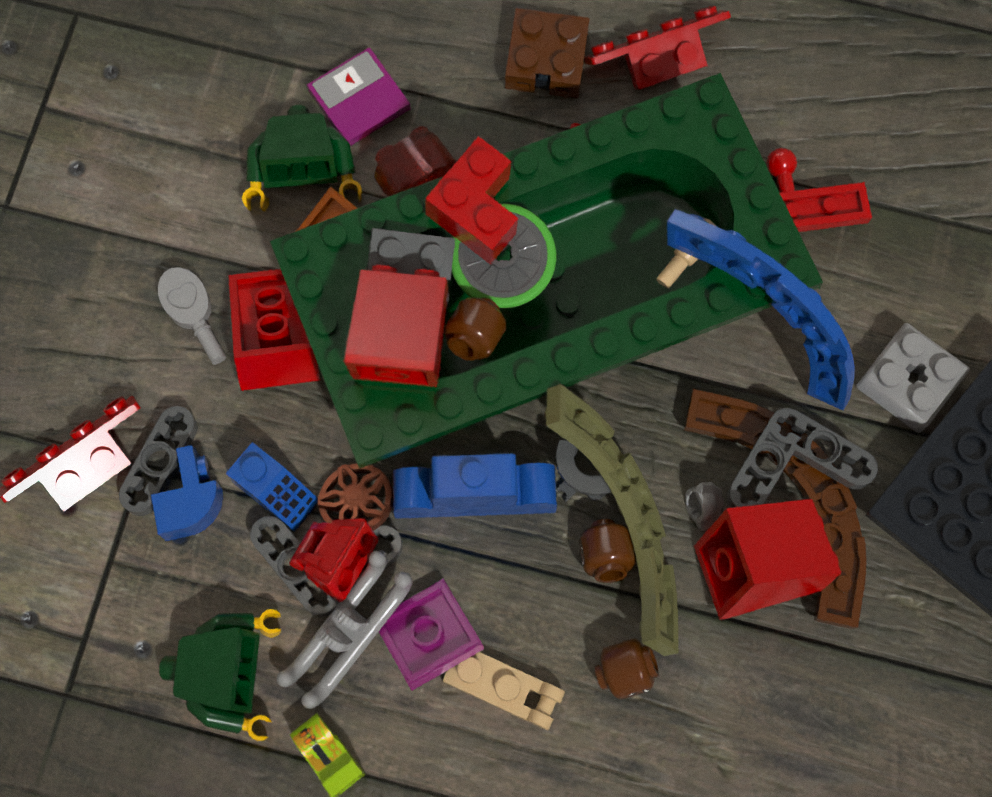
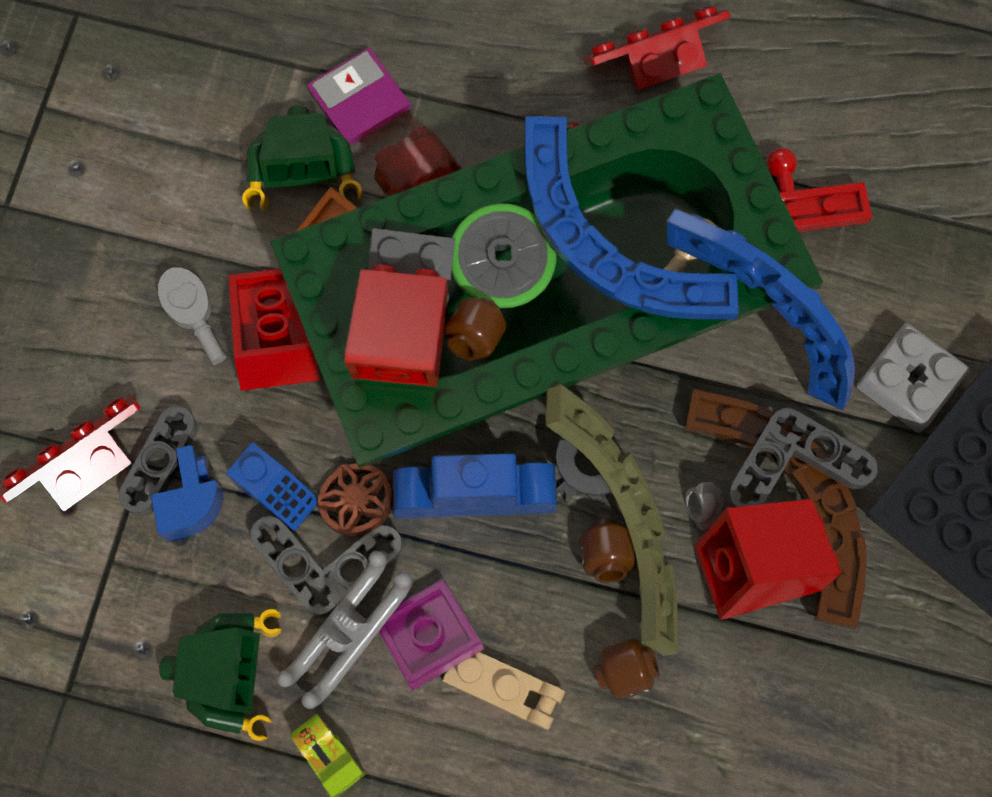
(335, 554): red piece -> none
(465, 201): red brick -> none
(546, 52): reddish brown piece -> none
(597, 259): none -> blue plate

